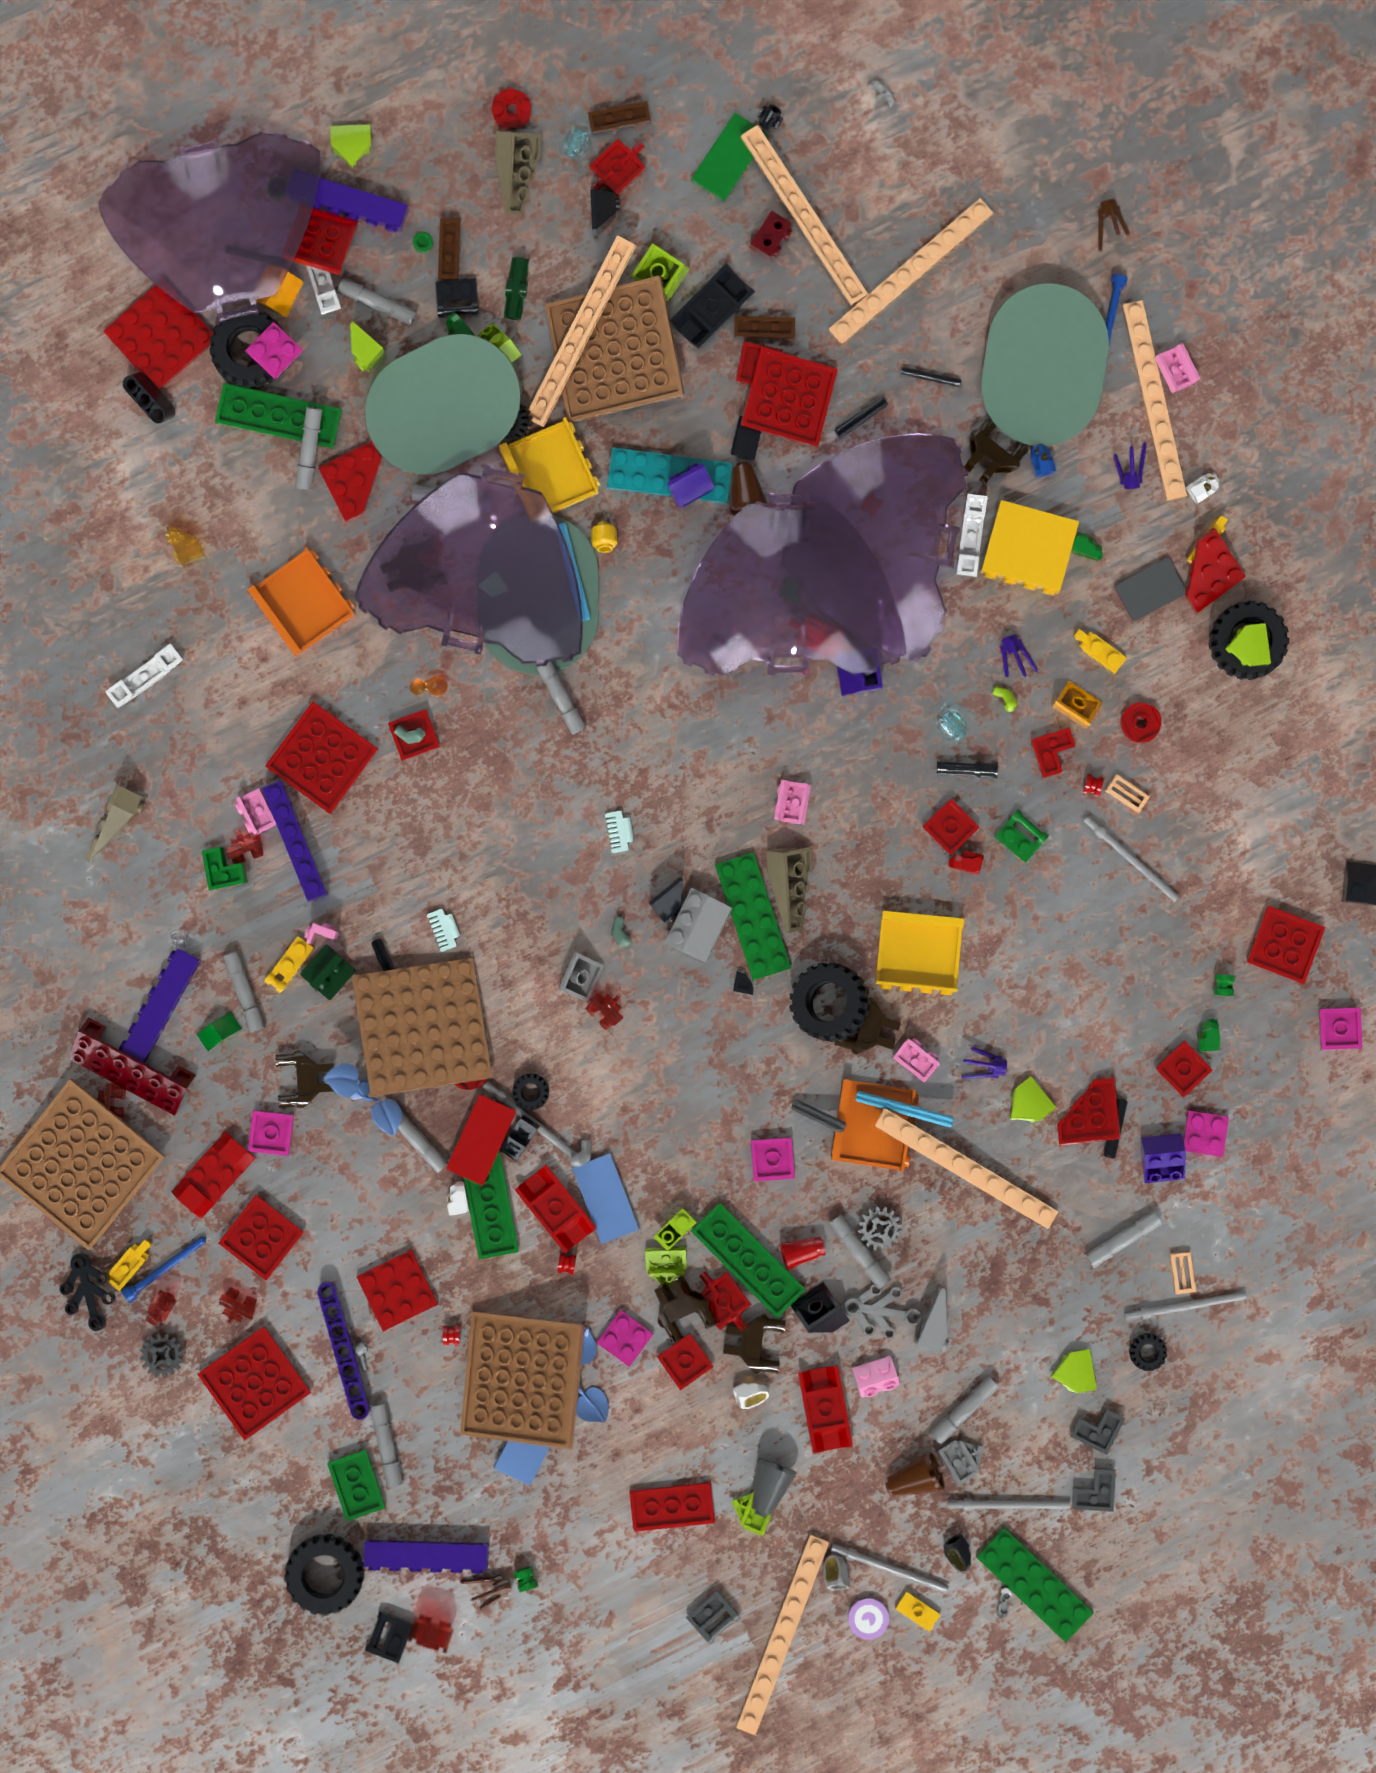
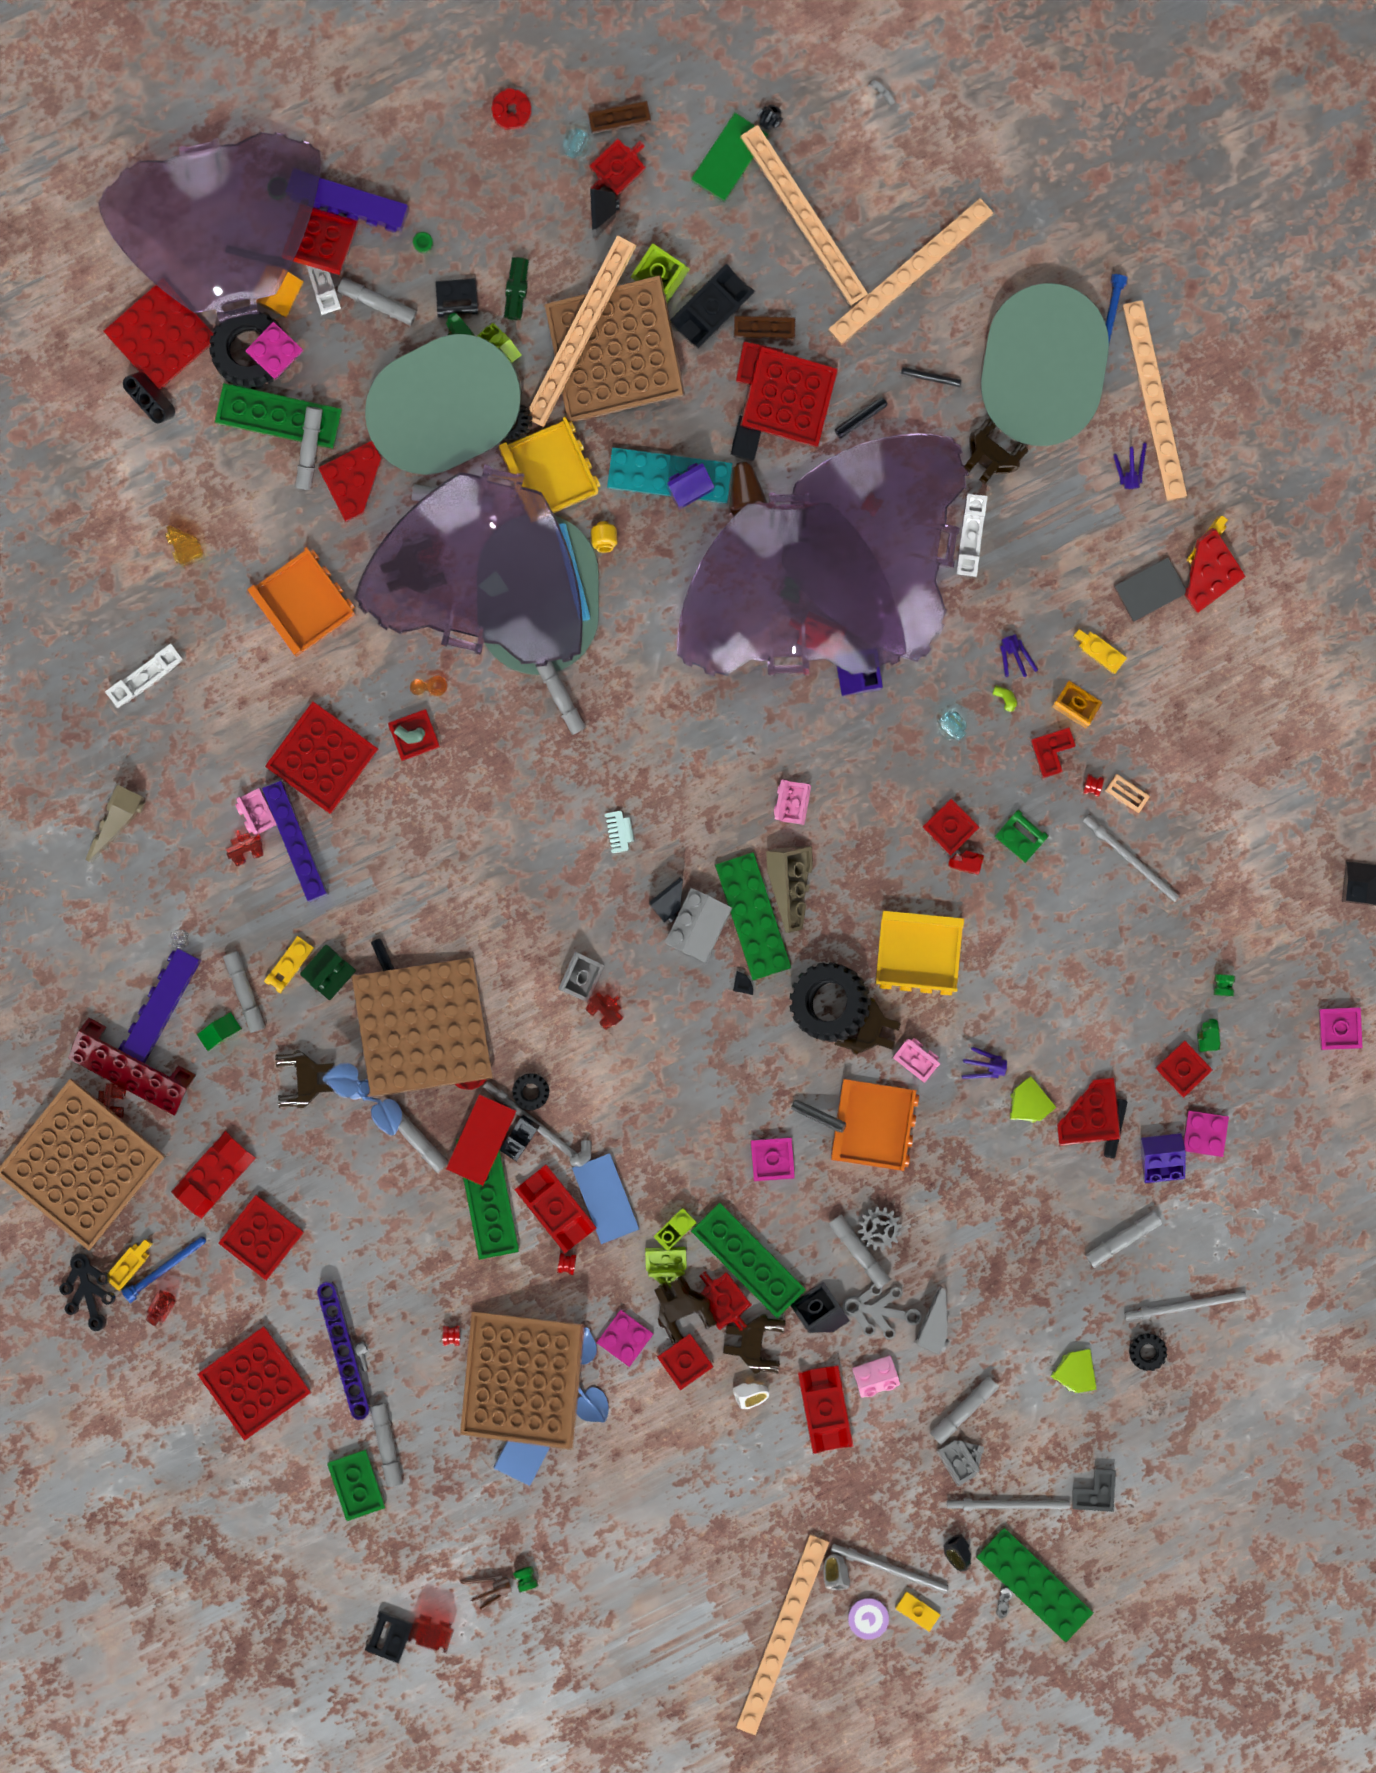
(154, 1349): dark grey gear -> none
(218, 873): green plate -> none
(229, 1302): clear red hips -> none
(271, 1133): dark pink plate -> none
(304, 1594): black tyre -> none
(325, 930): bright pink bracket -> none
(351, 142): lime slope -> none
(365, 350): lime slope -> none
(397, 1290): red plate -> none
(426, 1554): dark purple brick -> none
(448, 926): light aqua piece -> none
(449, 249): reddish brown plate -> none
(457, 1199): white rock -> none
(515, 161): dark tan wedge -> none
(618, 934): sand green arm -> none
(672, 1506): red tile -> none
(710, 1610): dark grey plate -> none
(749, 1520): lime slope -> none
(770, 1486): dark grey cone -> none
(771, 235): dark red brick -> none
(801, 1251): red plant -> none
(905, 1109): medium azure axle -> none
(917, 1478): reddish brown cone -> none
(942, 768): black pin -> none
(966, 1168): light nougat plate -> none
(1029, 547): yellow panel -> none
(1042, 461): blue rock -> none
(1086, 547): green rock -> none
(1100, 1436): dark grey plate -> none
(1110, 211): reddish brown plant -> none
(1129, 721): red plate -> none
(1177, 368): bright pink bracket -> none
(1182, 1271): light nougat tile -> none
(1203, 487): white rock -> none
(1248, 612): black tyre -> none
(1251, 645): lime slope -> none
(1285, 945): red plate -> none

